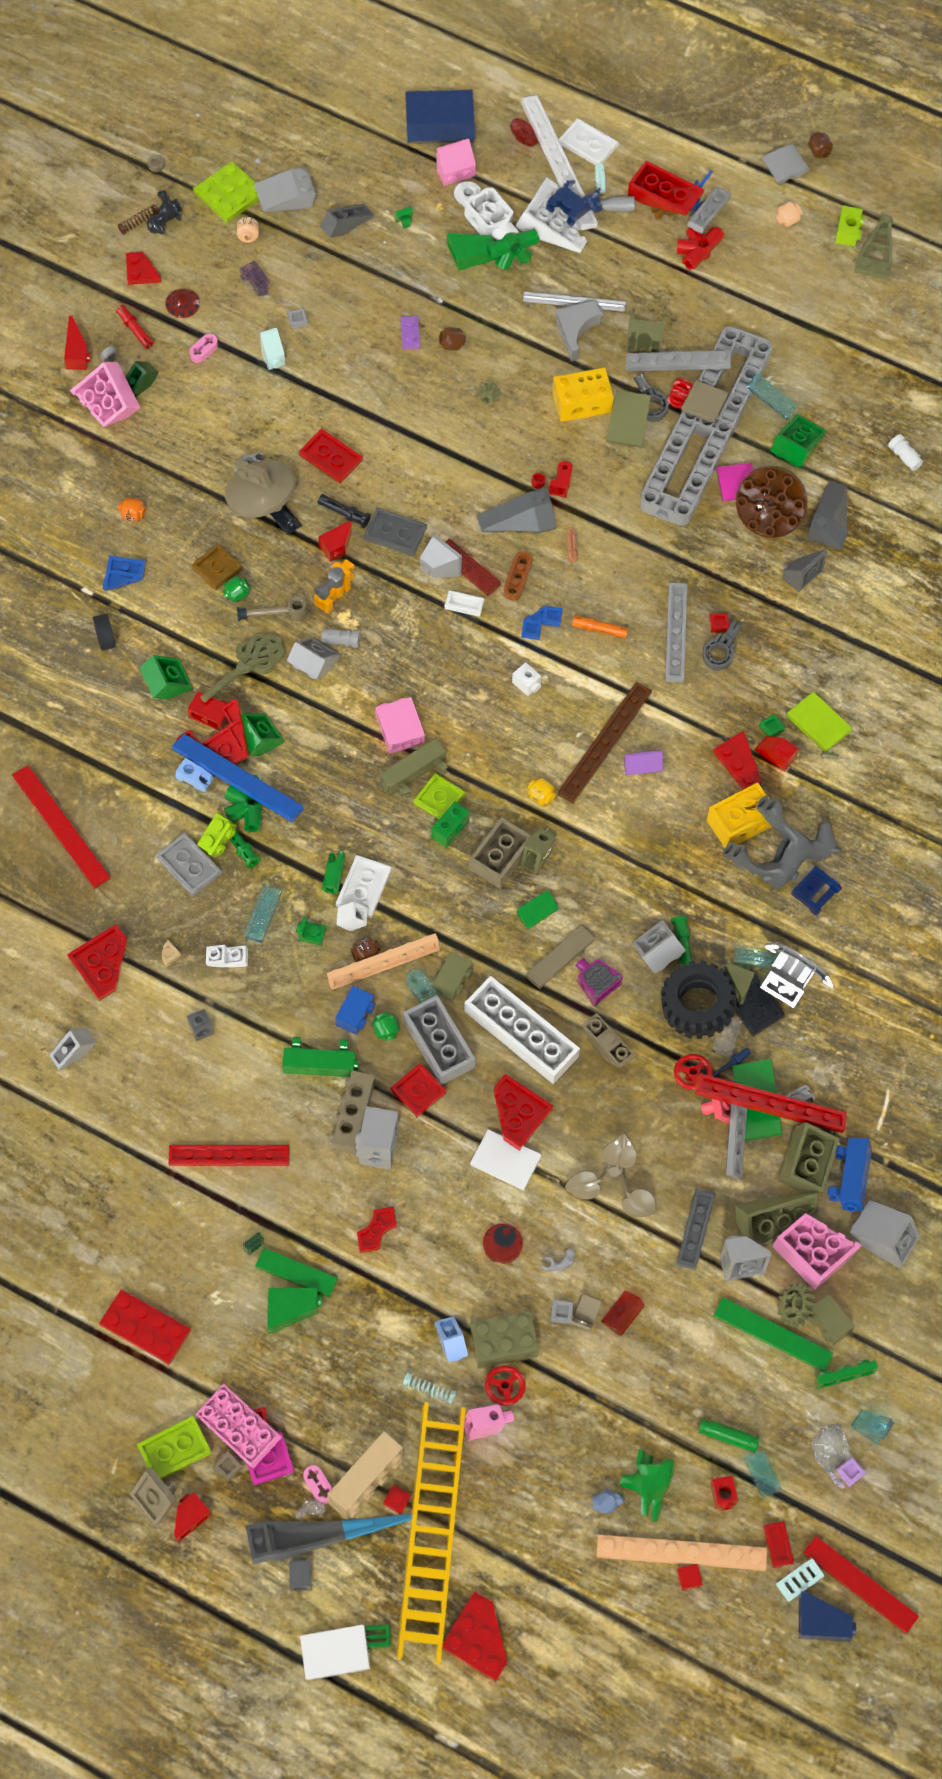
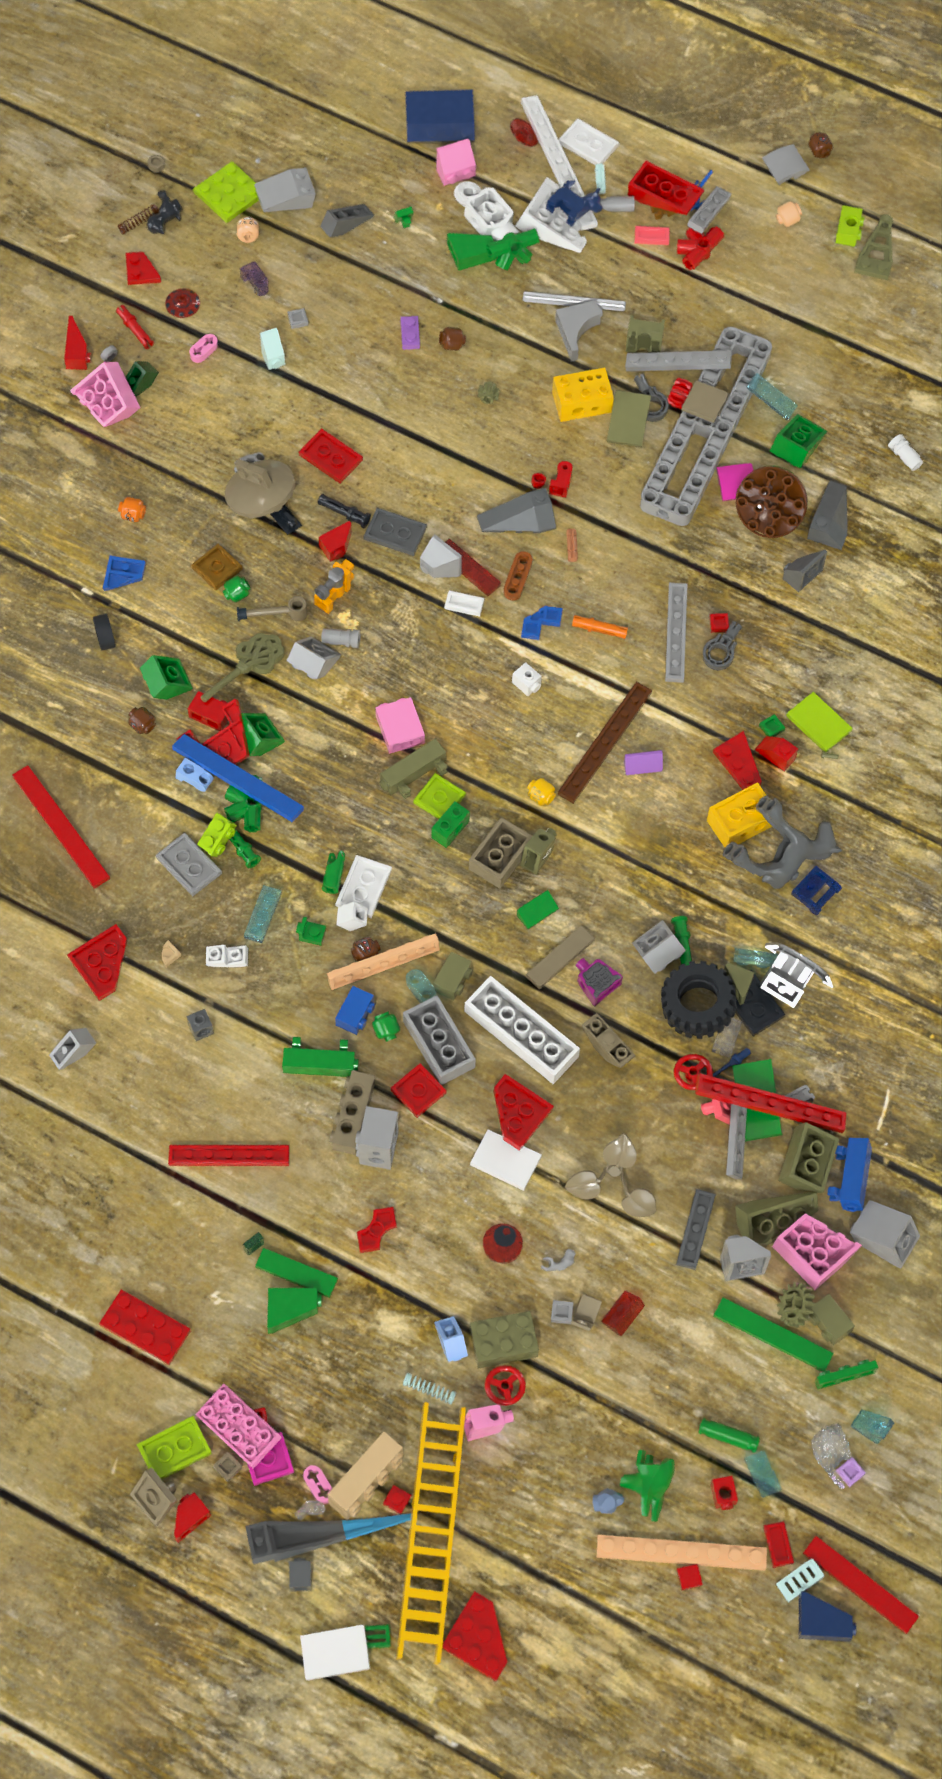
(141, 720): none -> reddish brown head
(651, 235): none -> coral tile

